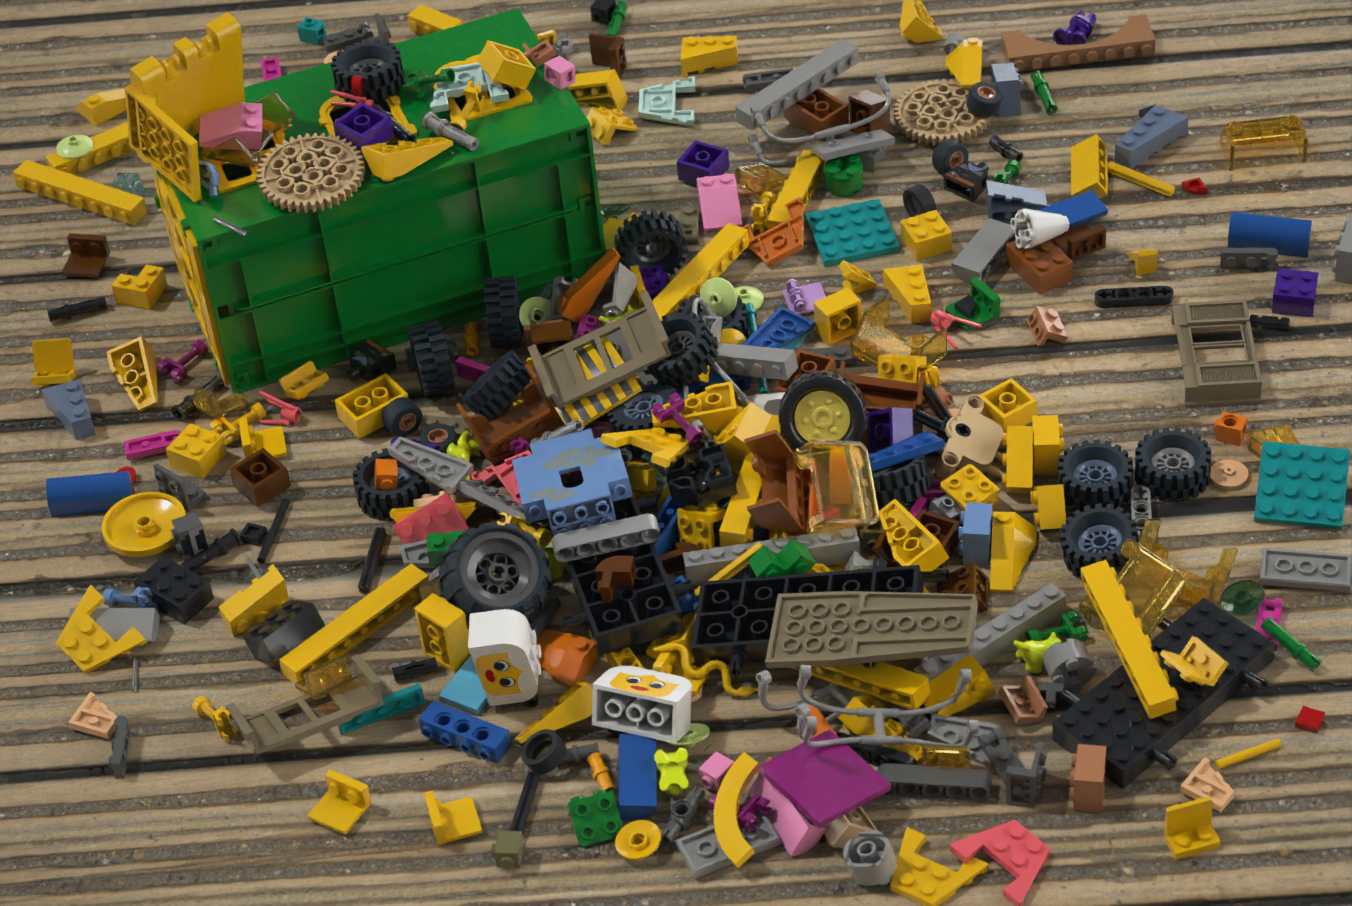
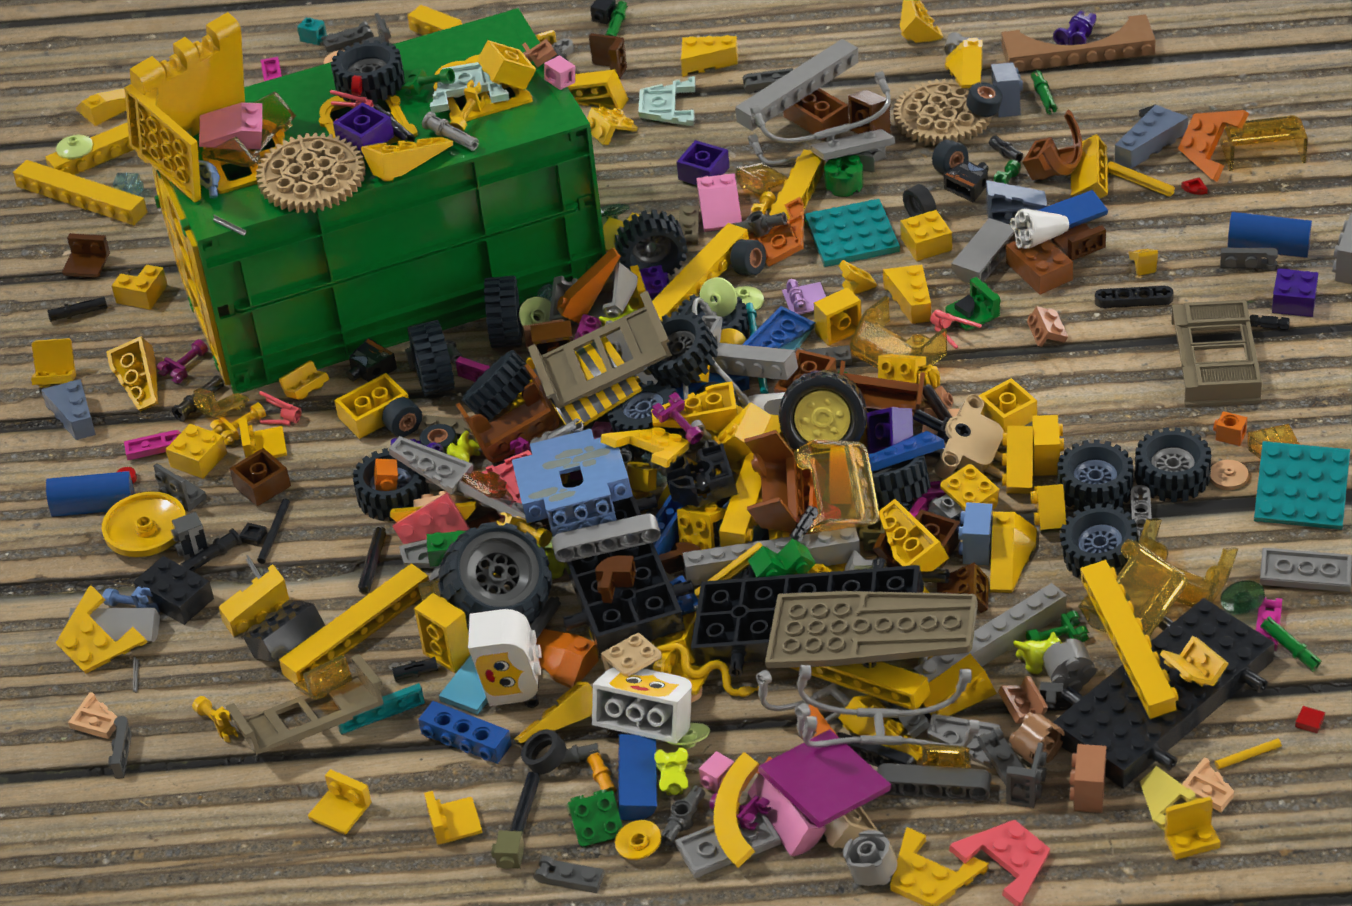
(471, 339): light orange pin -> none
(488, 484): none -> clear orange plate
(569, 875): none -> dark grey plate
(631, 655): none -> tan bracket
(748, 257): none -> black wheel
(762, 224): none -> dark grey pin
(804, 523): none -> black axle
(1036, 729): none -> medium nougat brick
(1046, 160): none -> dark orange piece
(1162, 792): none -> light yellow flag
(1203, 136): none -> orange wing

